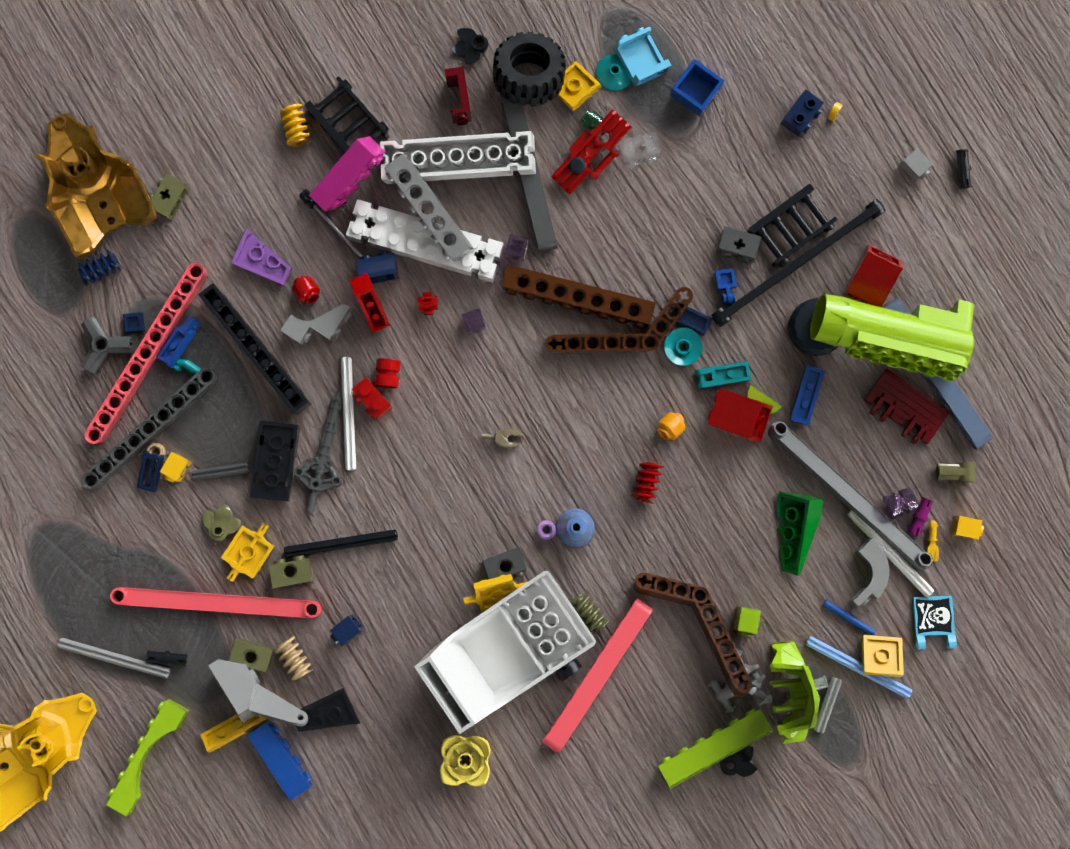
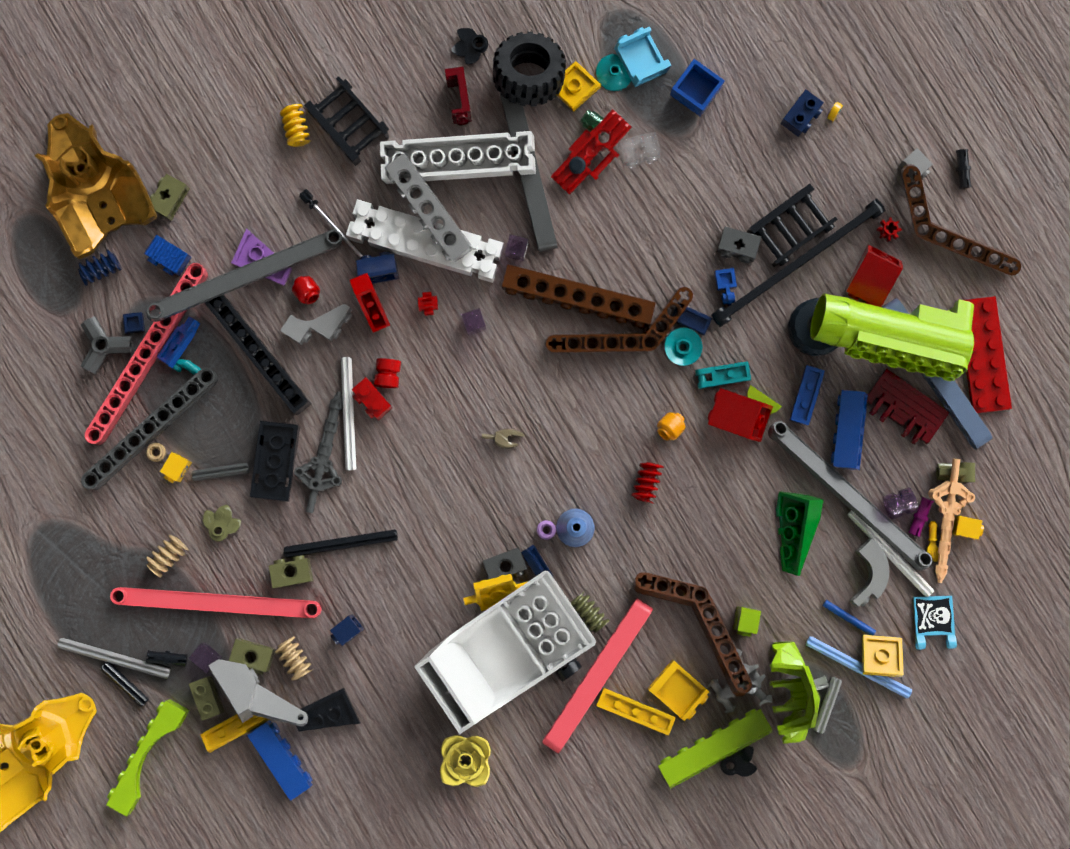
(122, 682): none -> black axle
(154, 457): dark blue tile -> none
(166, 555): none -> tan piece
(167, 255): none -> blue brick
(204, 656): none -> clear purple brick
(206, 697): none -> olive brick
(243, 276): none -> dark grey piece
(248, 552): yellow plate -> none
(347, 174): dark pink brick -> none
(535, 560): none -> dark blue tile
(635, 711): none -> yellow plate
(679, 690): none -> yellow panel
(850, 430): none -> blue brick
(885, 232): none -> red gear
(949, 509): none -> light nougat bar
(950, 236): none -> reddish brown beam
(987, 366): none -> red plate

